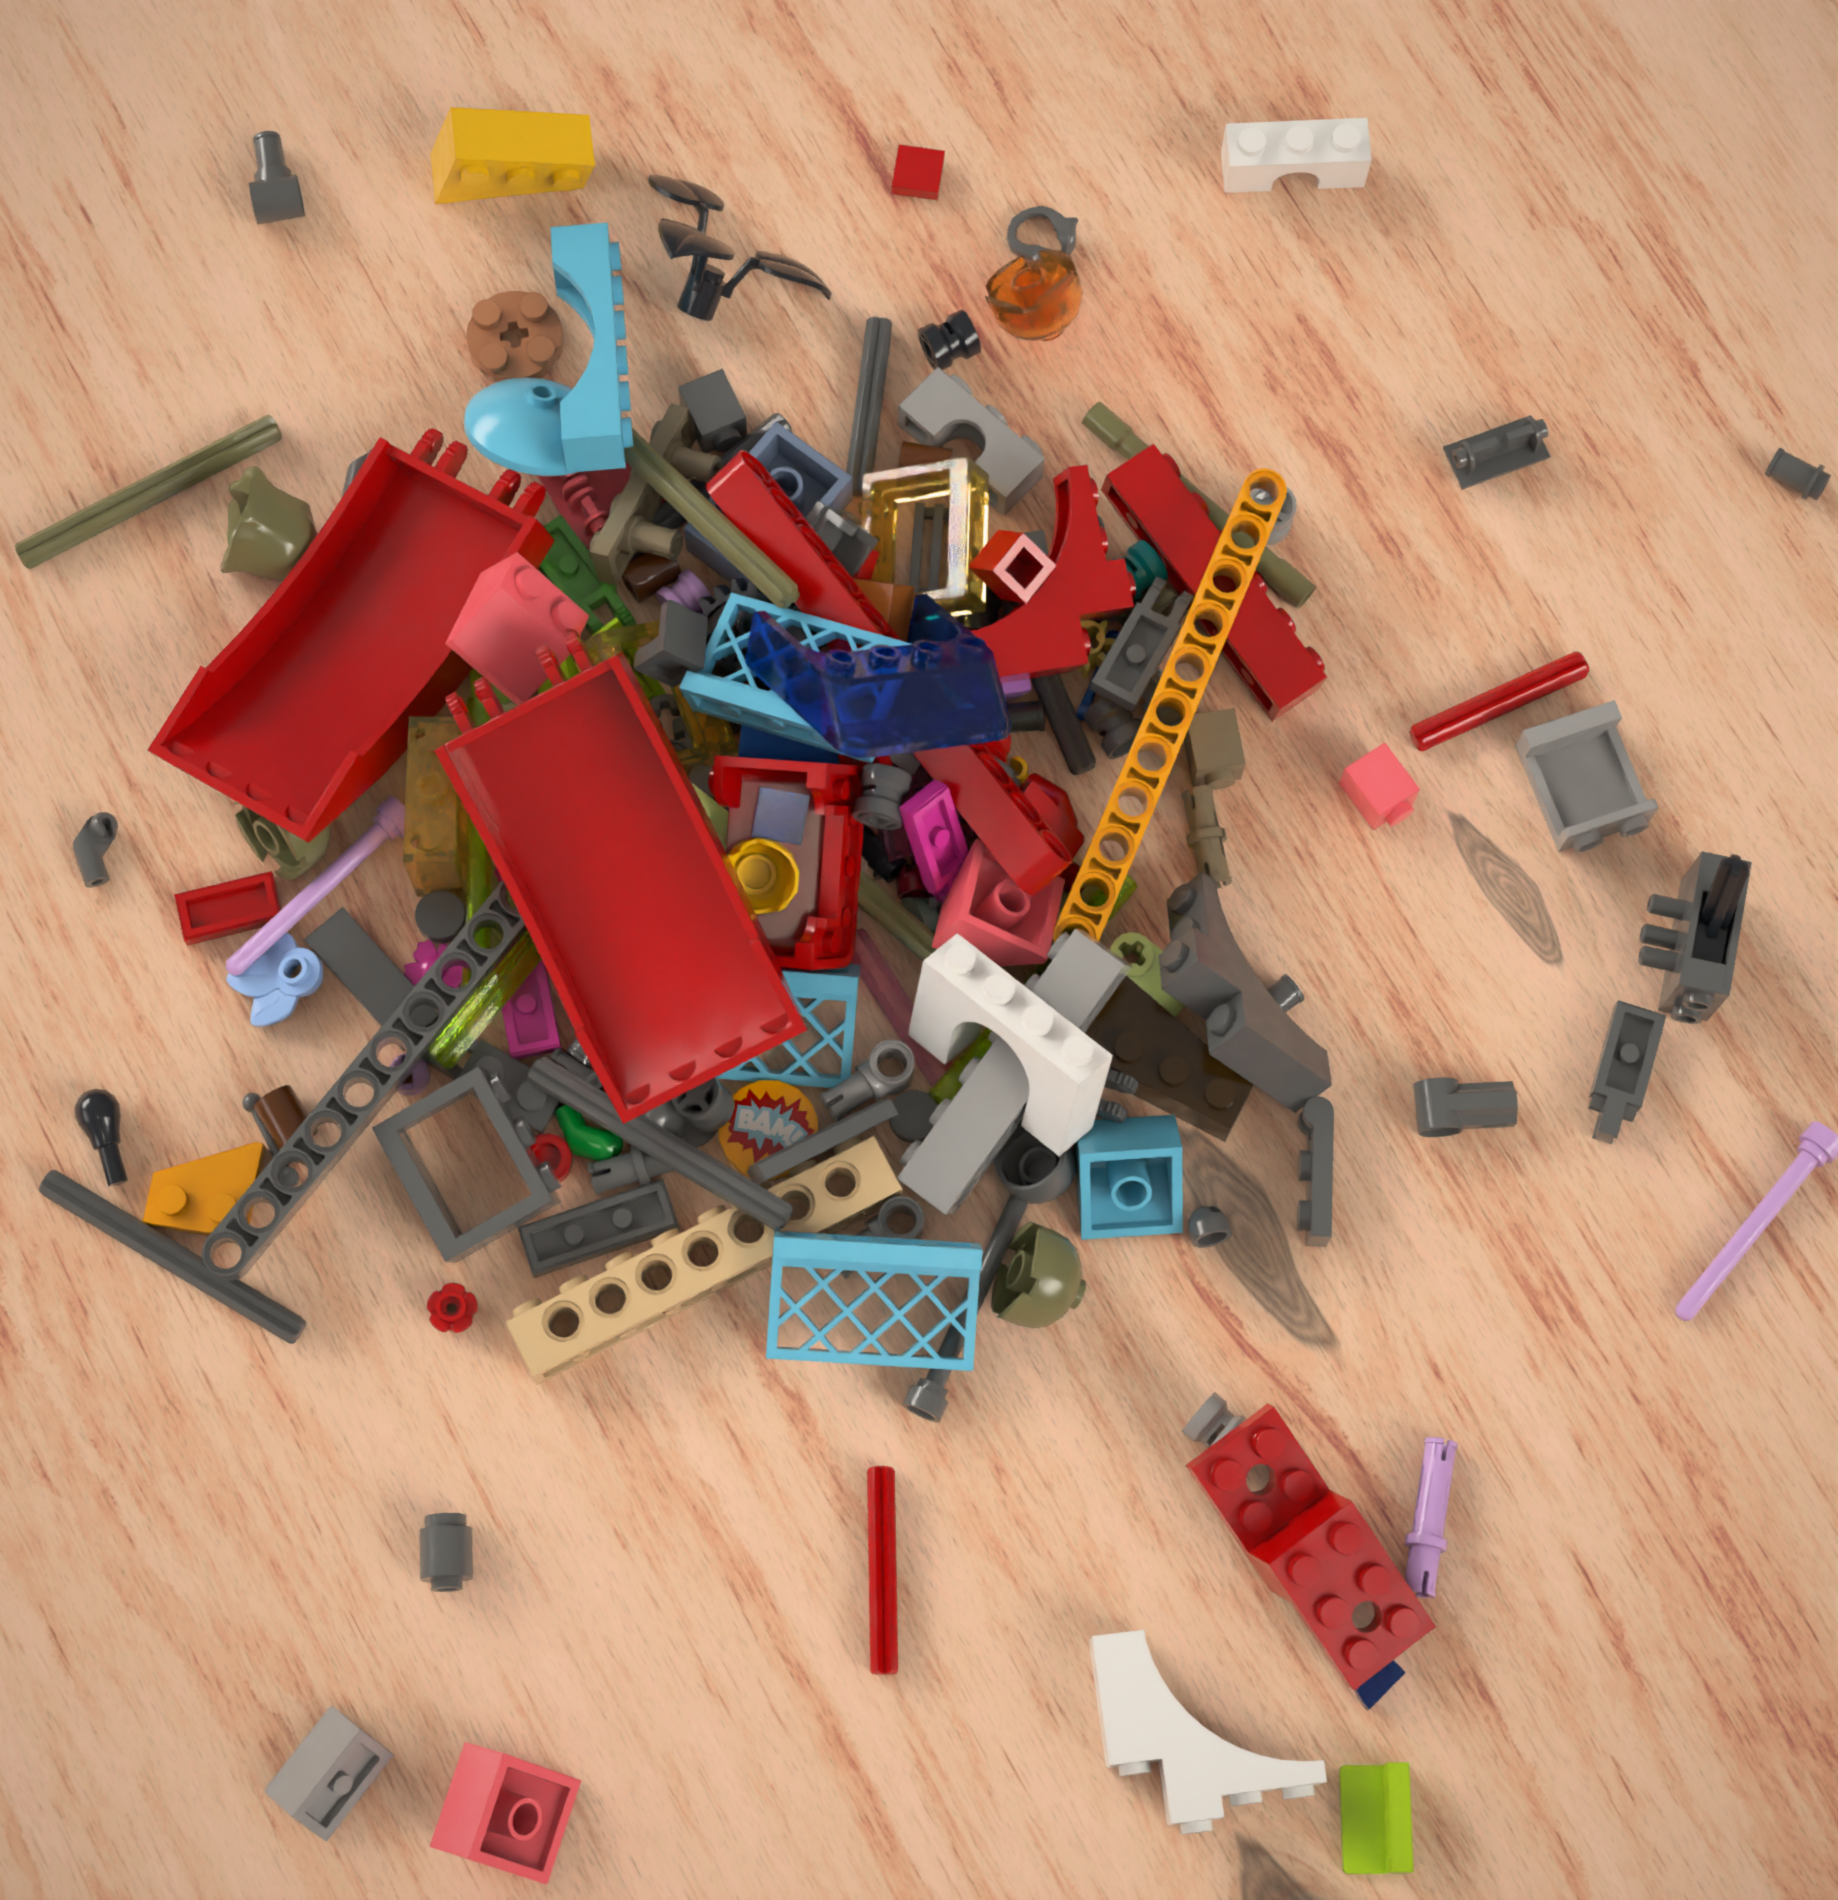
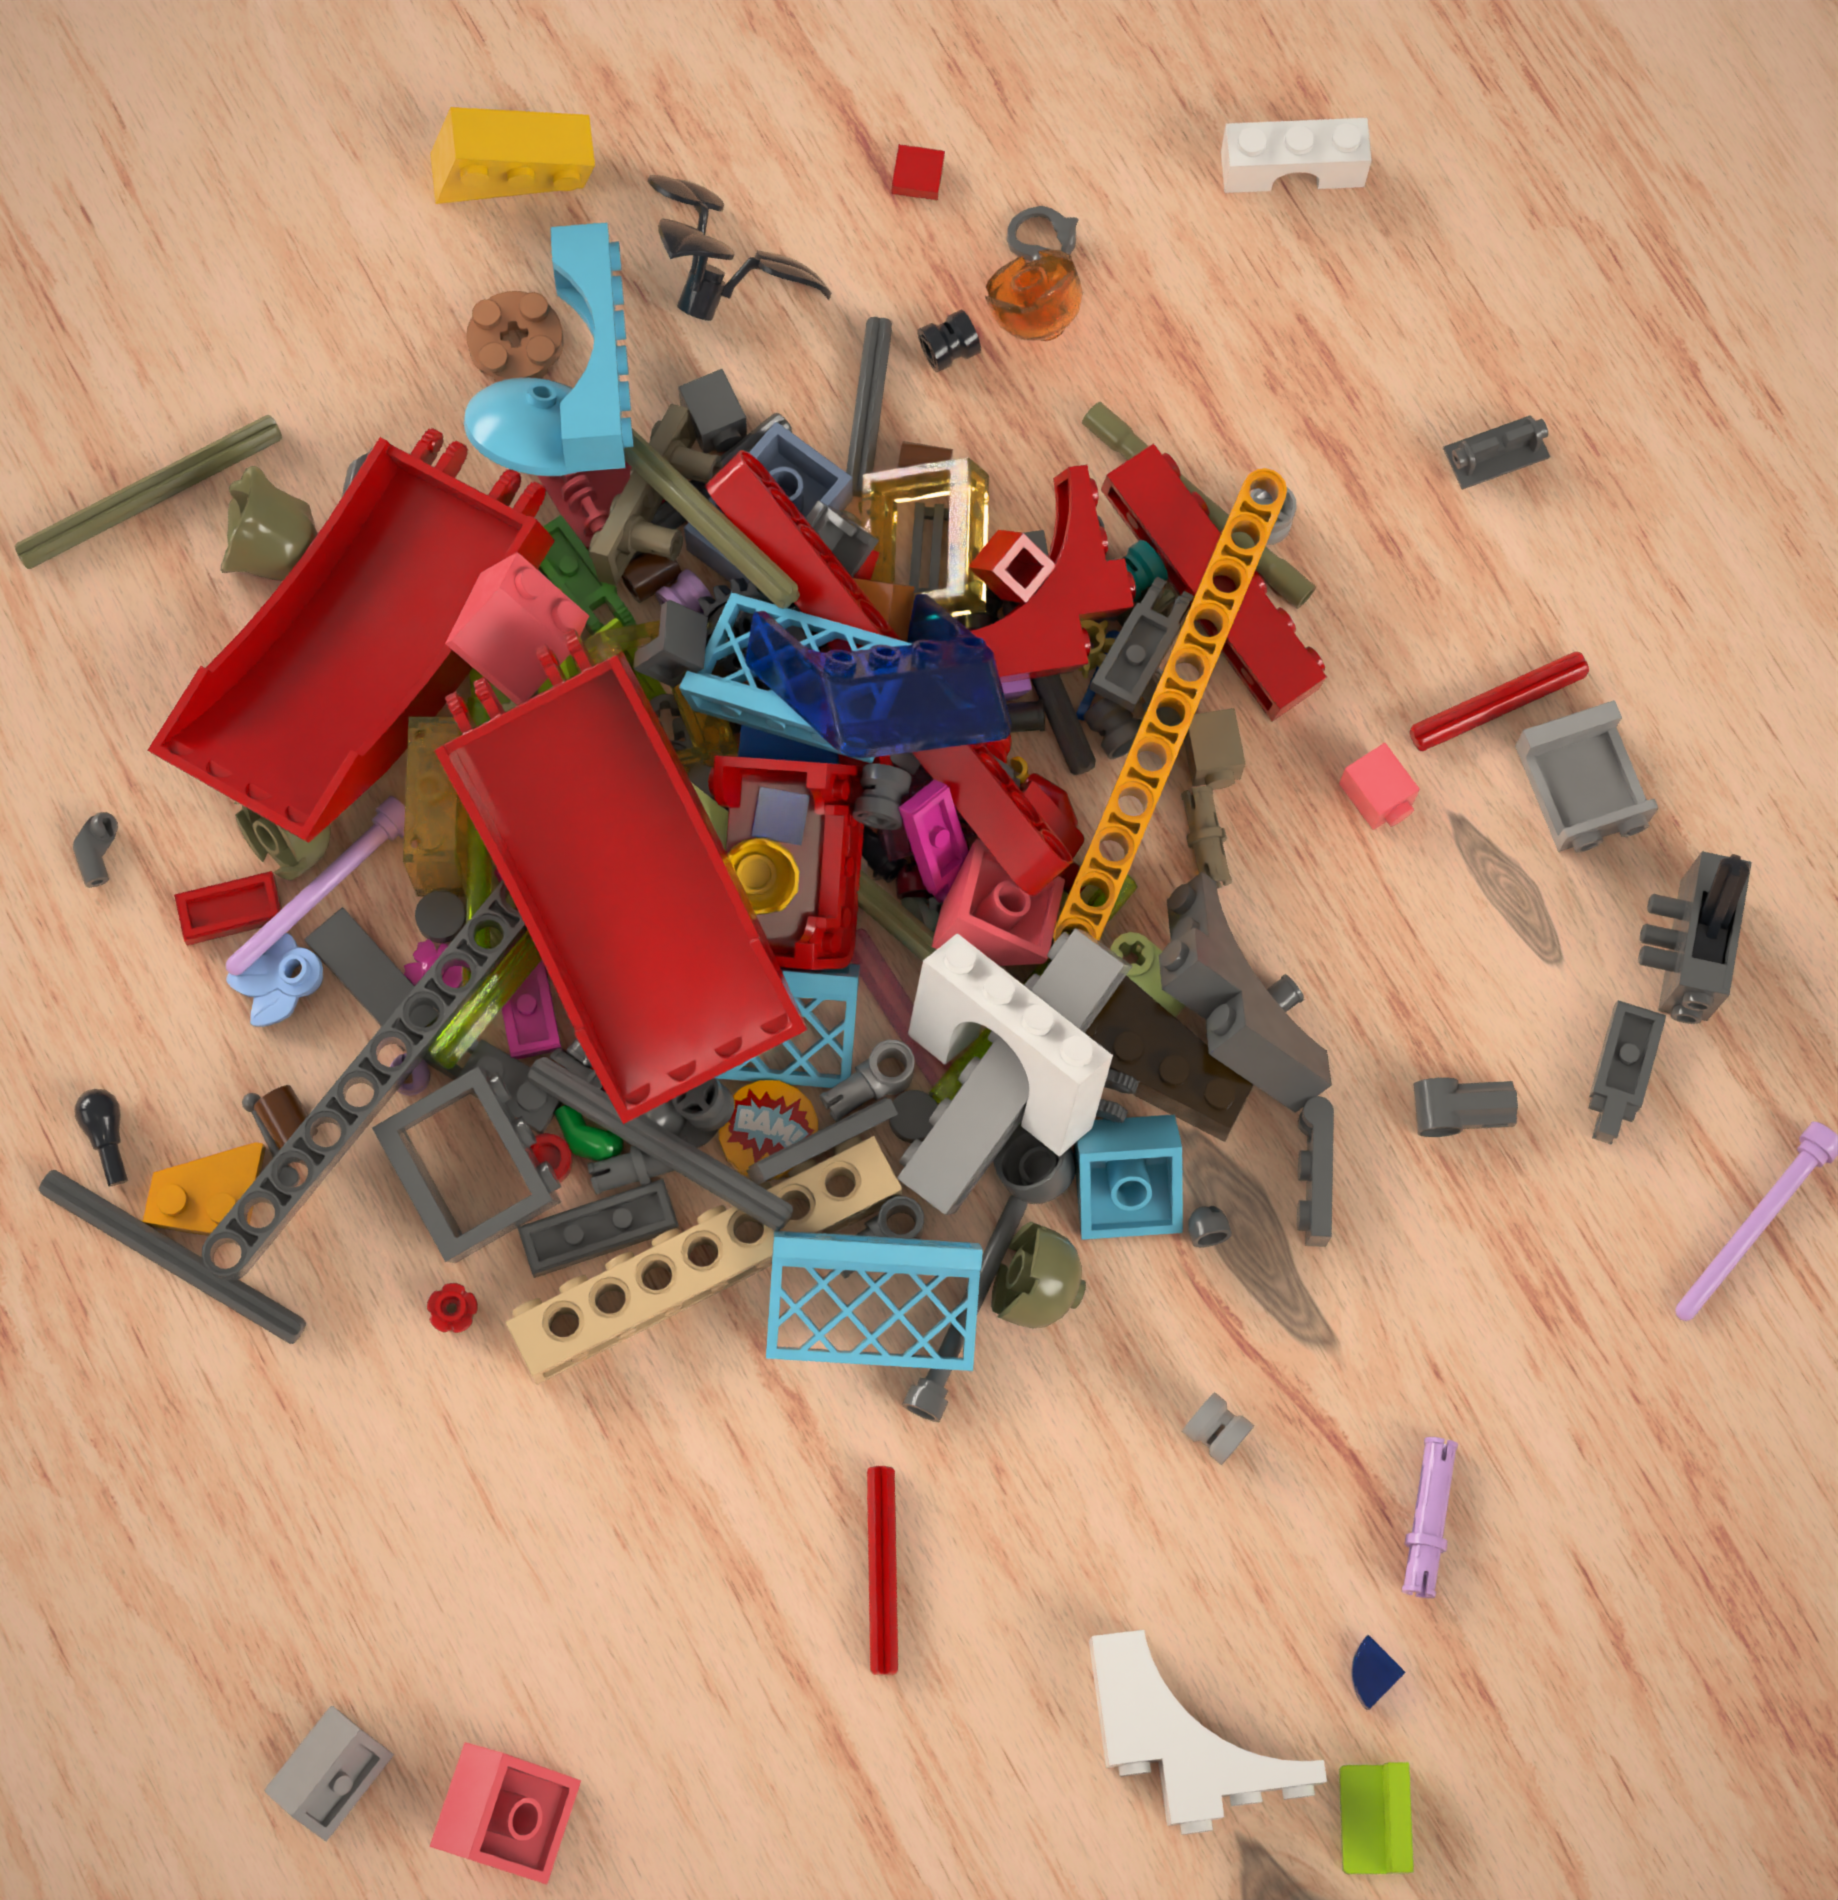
(275, 190): dark grey pin -> none
(446, 1551): dark grey brick -> none
(947, 411): light grey arch -> none
(1311, 1546): red bracket -> none
(1798, 474): dark grey pin -> none

